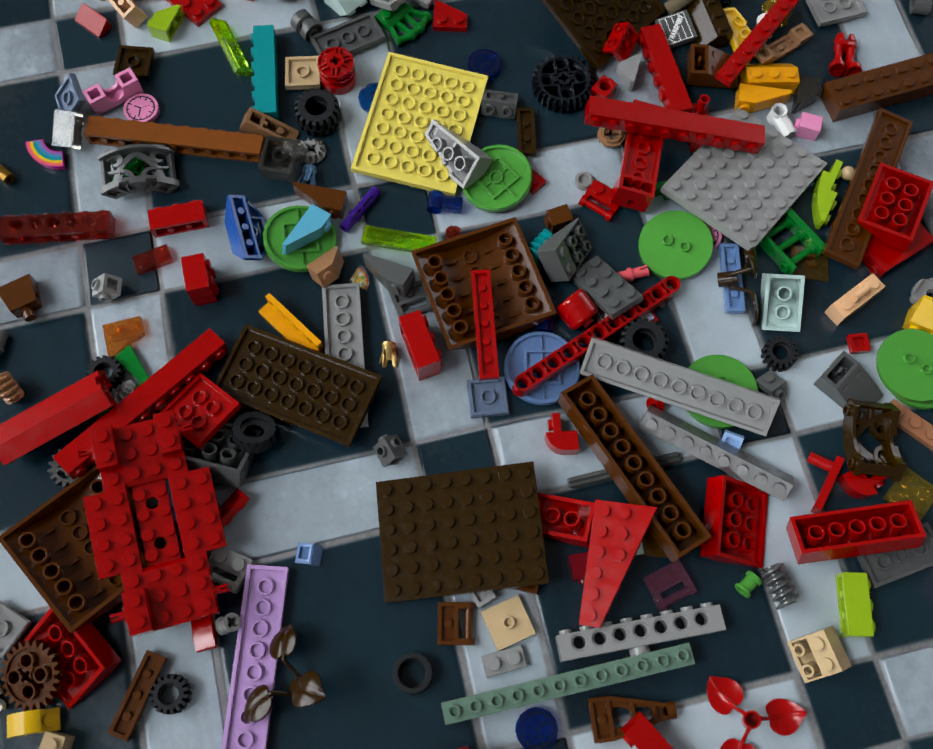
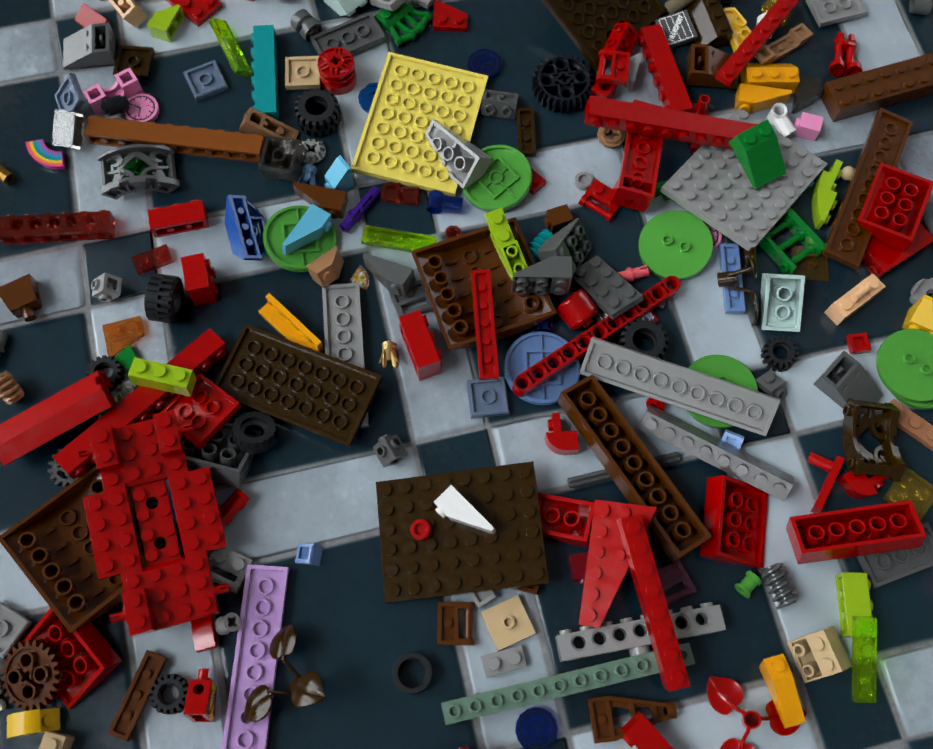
(90, 47): none -> dark grey slope
(115, 105): none -> black brick
(162, 376): none -> lime brick
(164, 298): none -> black tyre
(201, 698): none -> red torso
(205, 80): none -> sand blue tile
(339, 175): none -> medium azure slope
(400, 194): none -> clear red slope
(420, 529): none -> red tile
(458, 509): none -> white slope
(504, 242): none -> lime slope
(544, 277): none -> dark grey slope
(619, 67): none -> red plate
(653, 603): none -> red brick
(759, 154): none -> green slope
(782, 690): none -> light orange slope
(864, 659): none -> clear neon green plate

